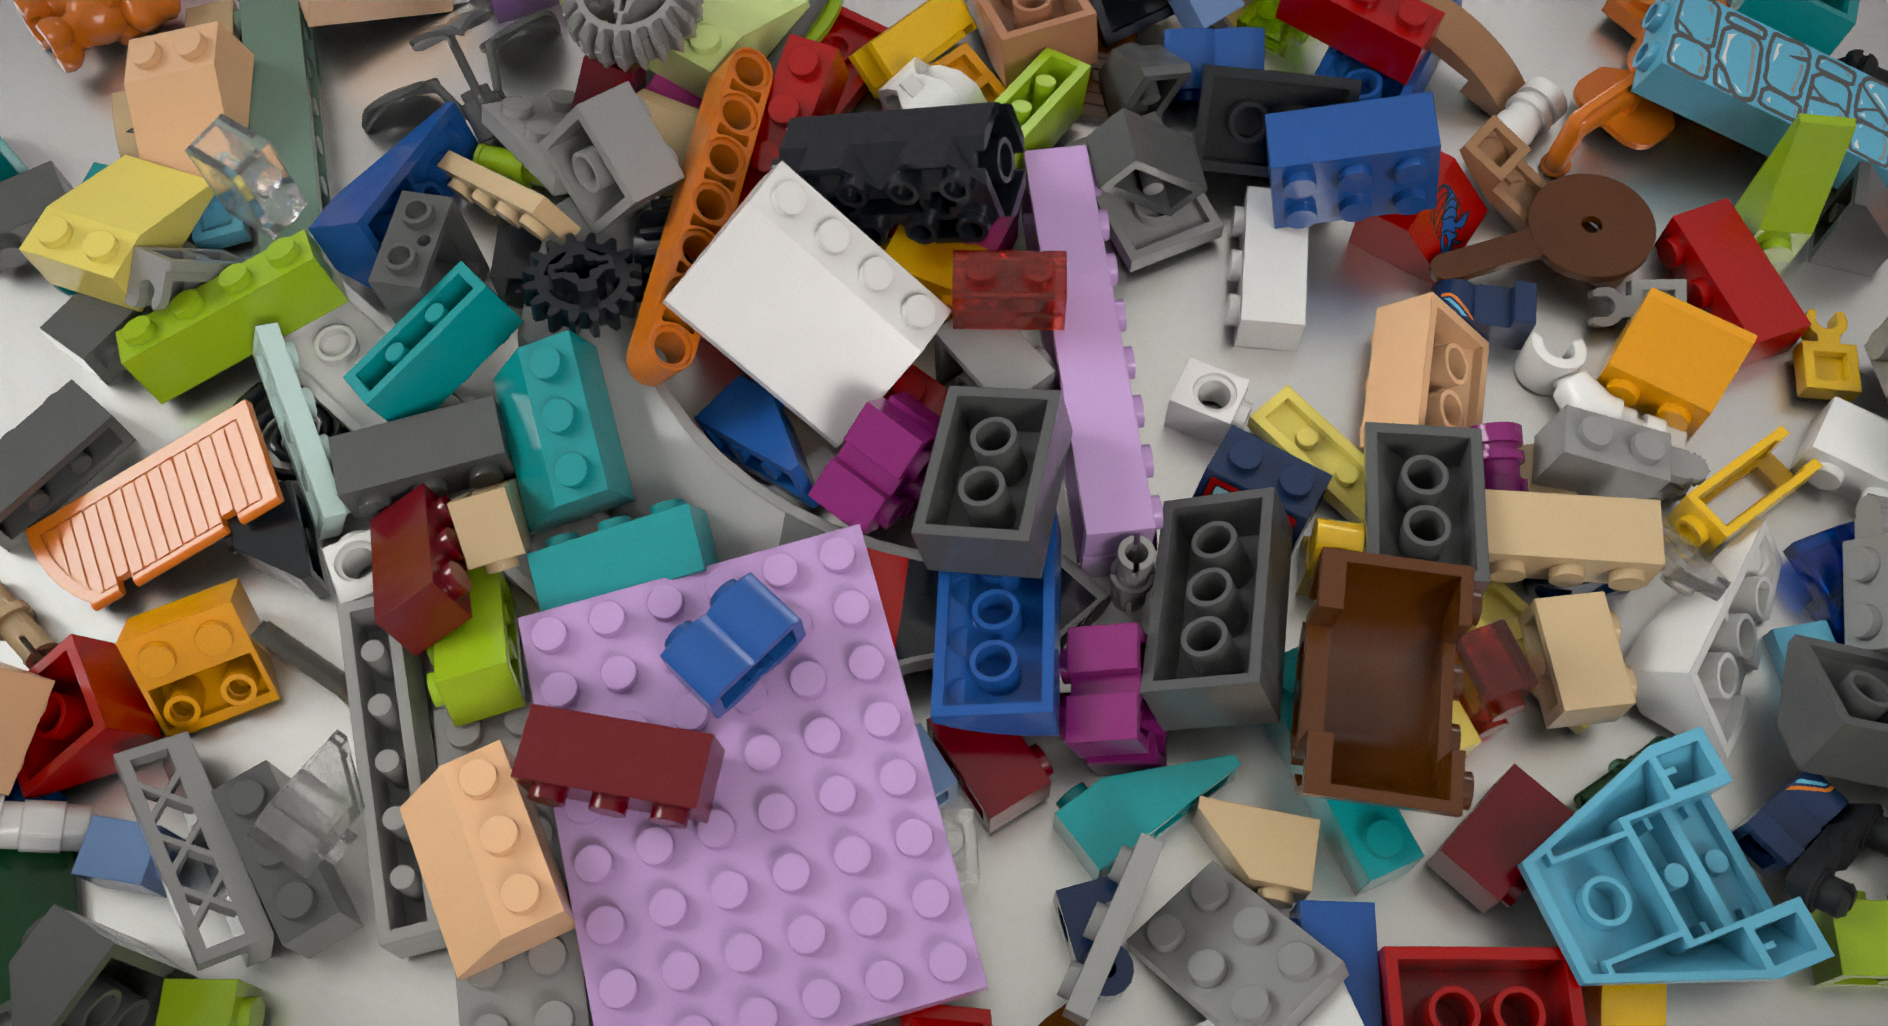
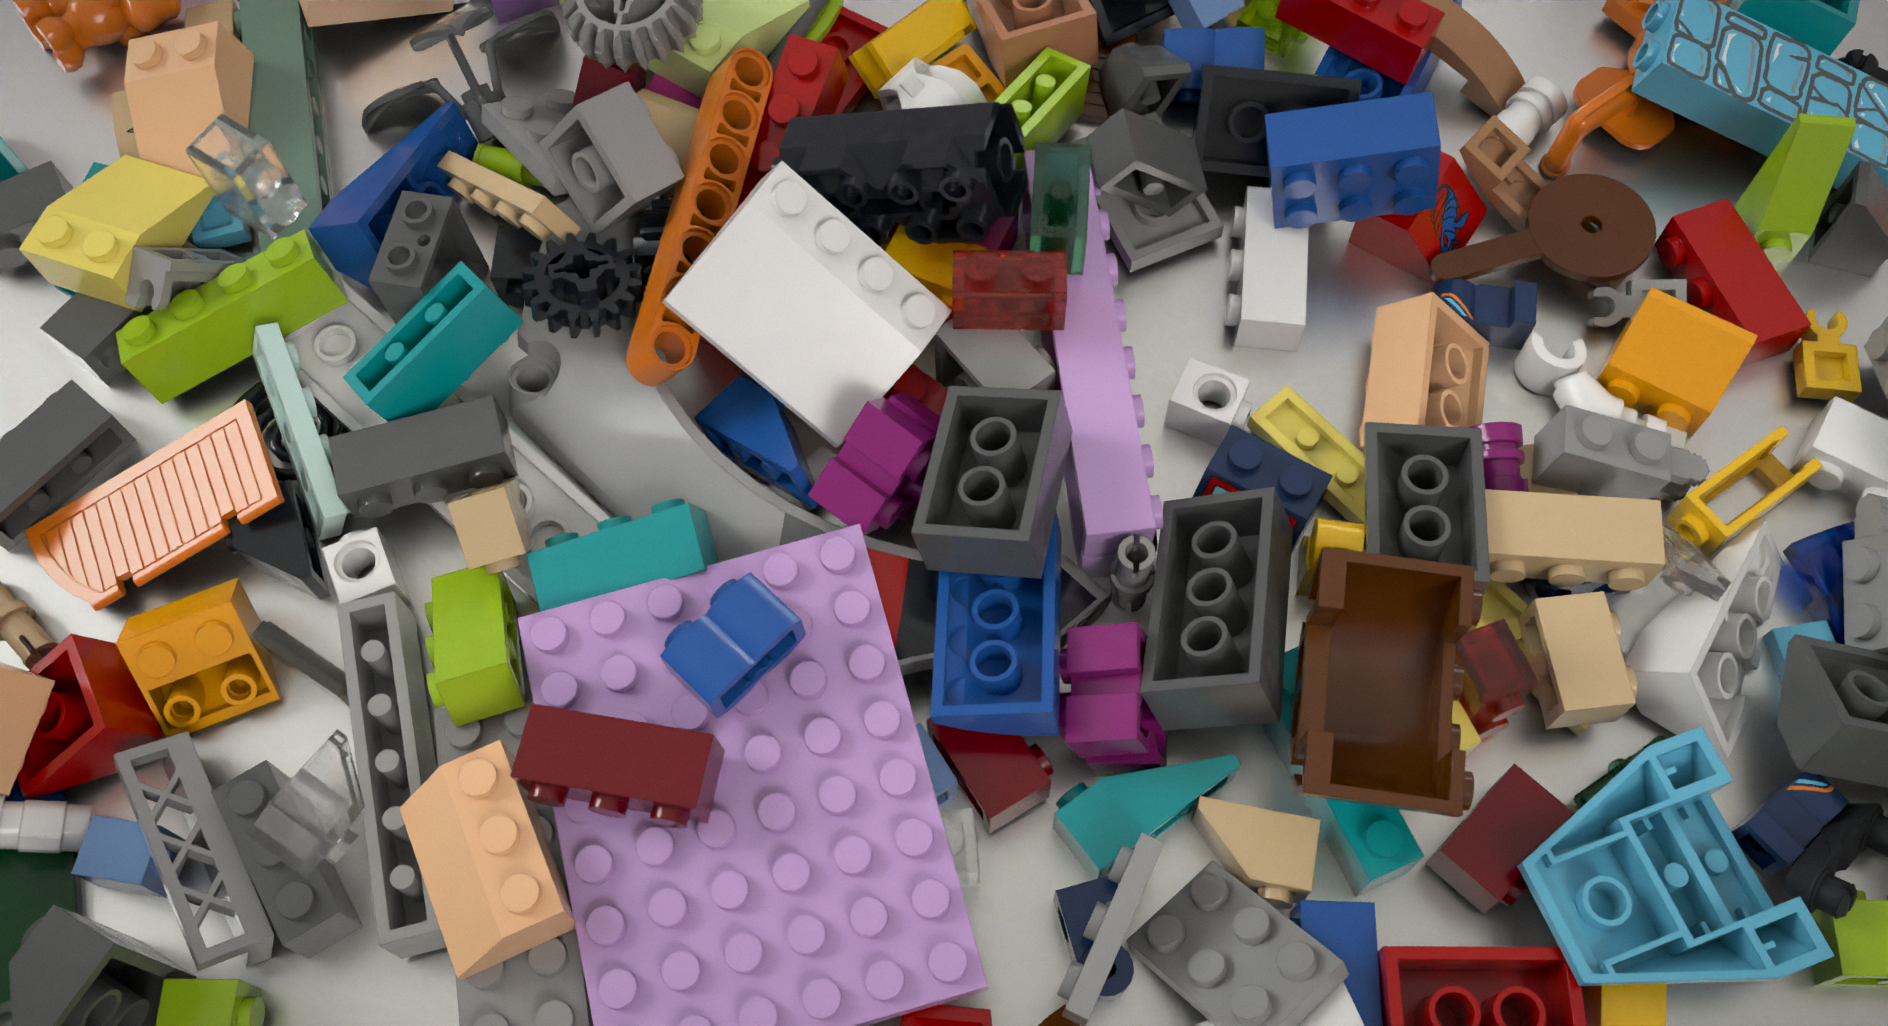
(418, 571): dark red brick -> none
(561, 432): teal slope -> none
(1061, 201): none -> clear green brick

